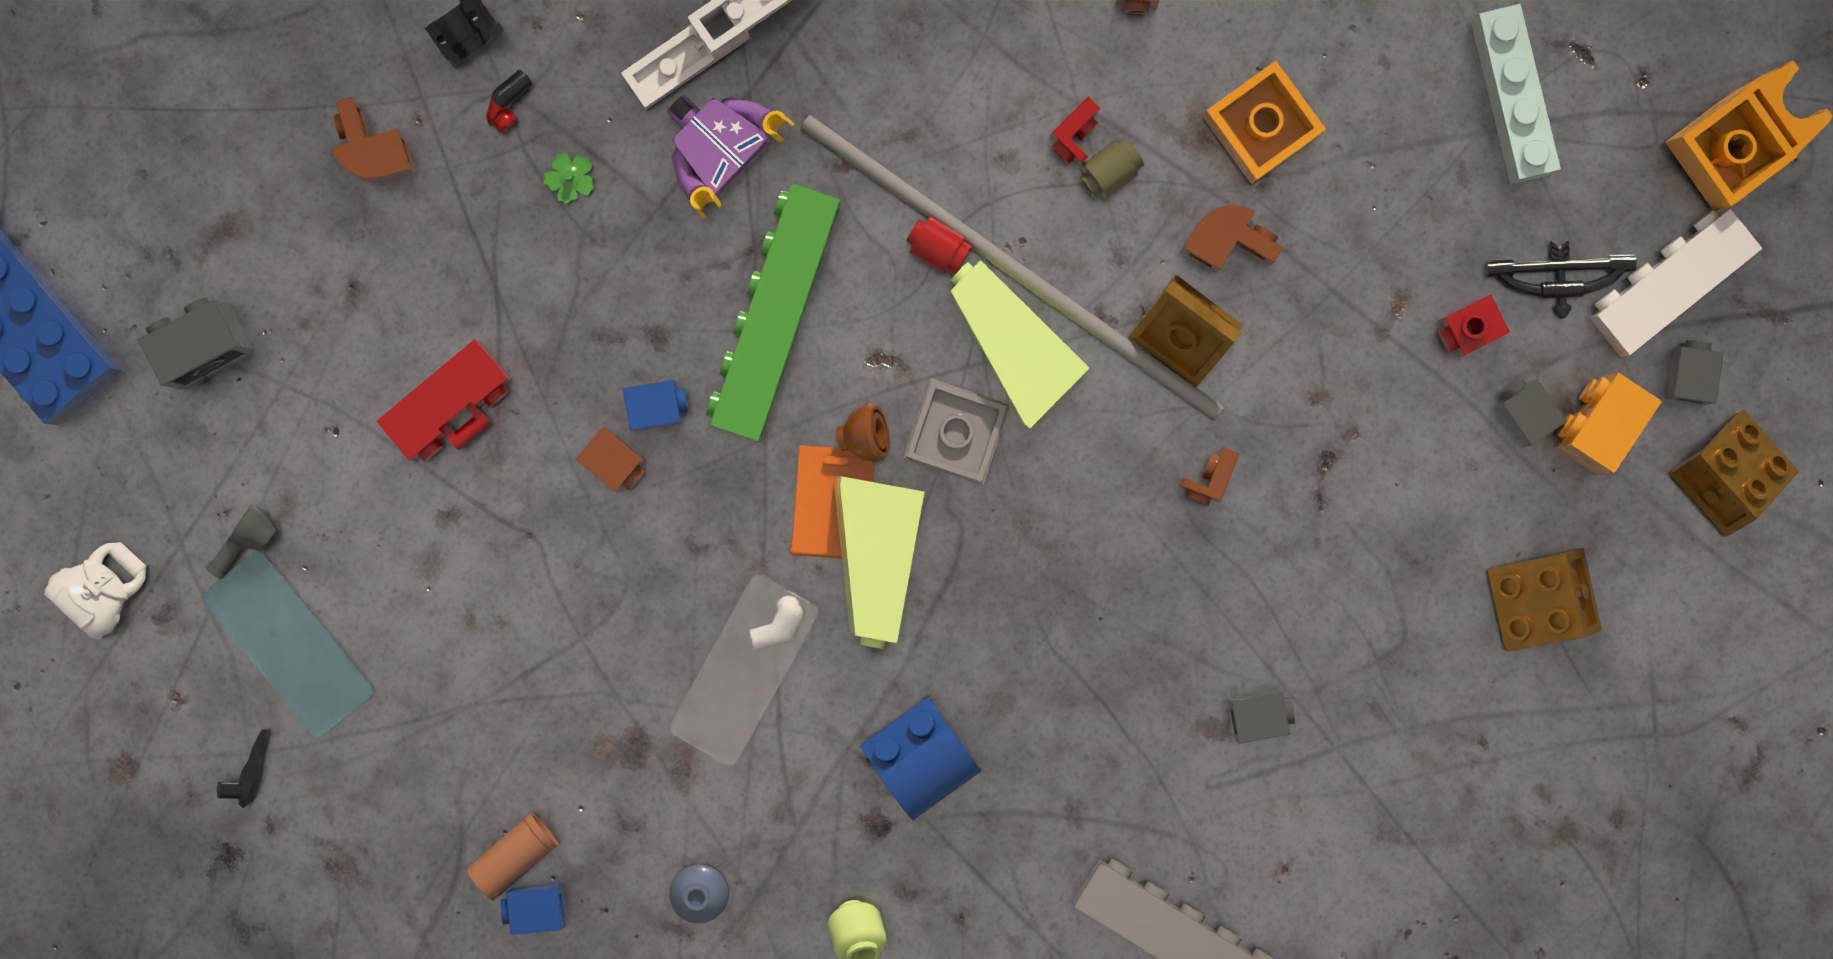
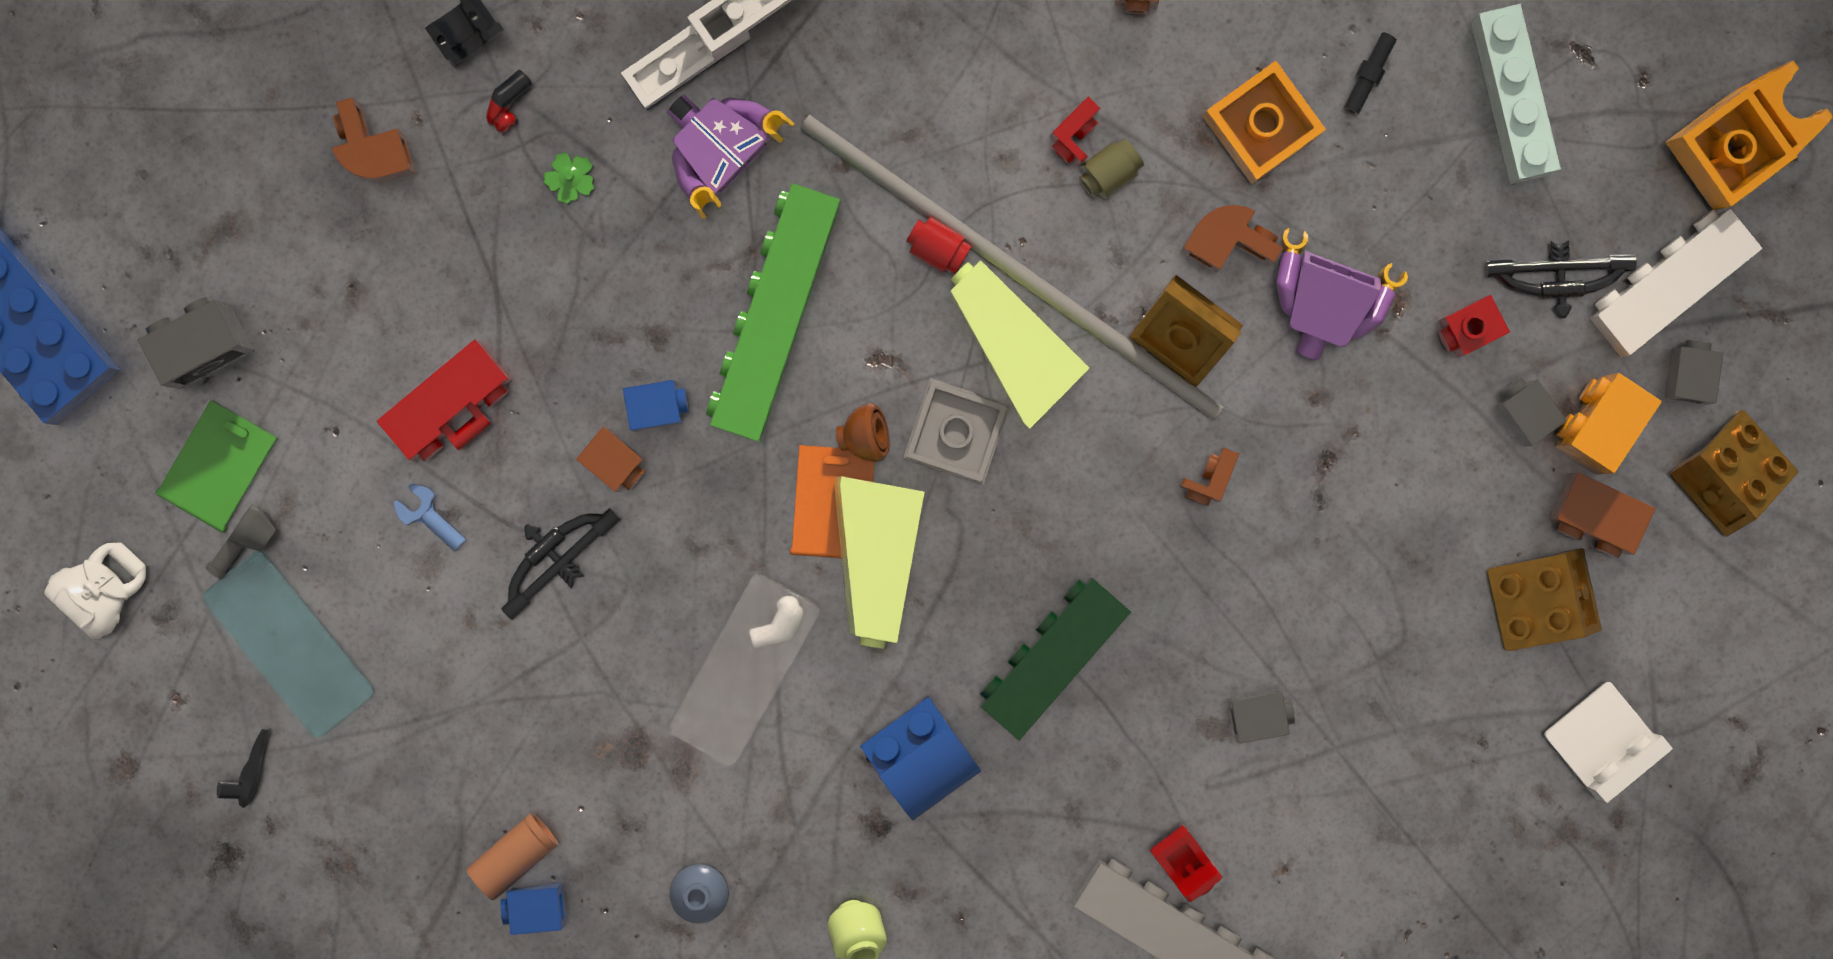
(216, 466): none -> bright green container
(429, 517): none -> medium blue bar
(567, 571): none -> black piece
(1054, 658): none -> dark green brick
(1186, 864): none -> red bracket
(1330, 299): none -> medium lavender torso
(1370, 73): none -> black bar
(1602, 515): none -> dark orange brick
(1606, 743): none -> white bracket

